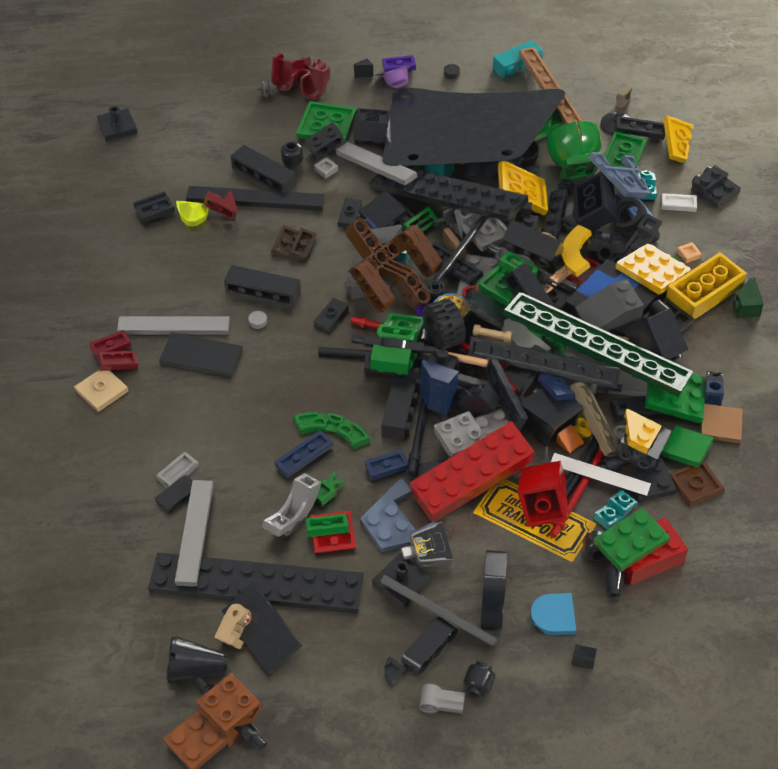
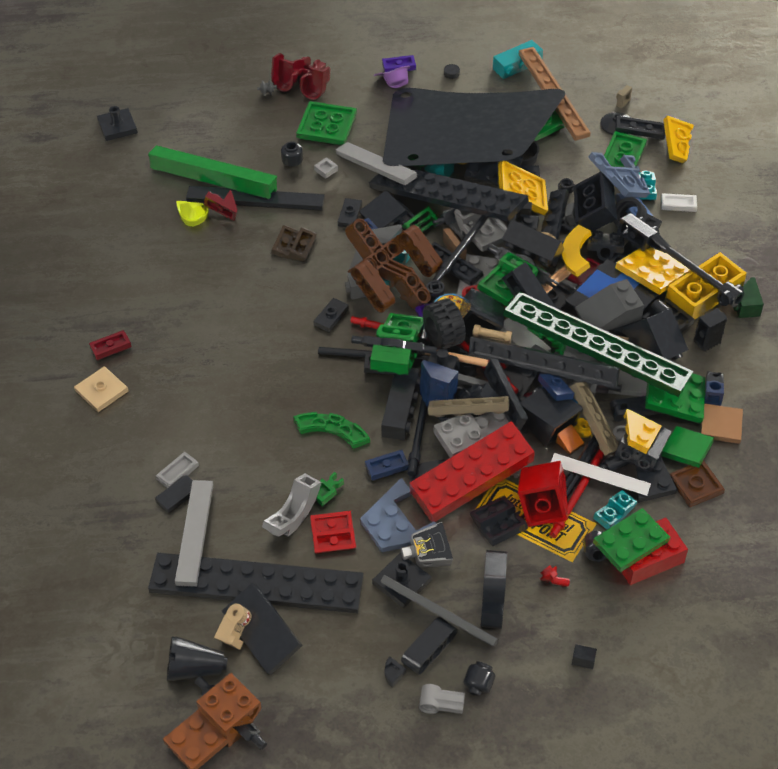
(117, 360): dark red plate -> none
(154, 207): black plate -> none
(177, 324): light grey tile -> none
(201, 355): black tile -> none
(213, 171): none -> green tile
(257, 319): light grey tile -> none
(262, 286): black brick -> none
(263, 169): black brick -> none
(303, 454): dark blue plate -> none
(325, 141): black brick -> none
(327, 525): green tile -> none
(363, 69): black slope -> none
(371, 125): black slope -> none
(473, 405): none -> dark tan plate
(498, 520): none -> black slope
(550, 575): none -> red plate
(554, 614): dark azure tile -> none
(571, 152): green plate -> none
(614, 581): black cone -> none
(647, 237): none -> black bar
(689, 252): light nougat tile -> none
(710, 329): none -> black brick
(714, 186): black plate -> none

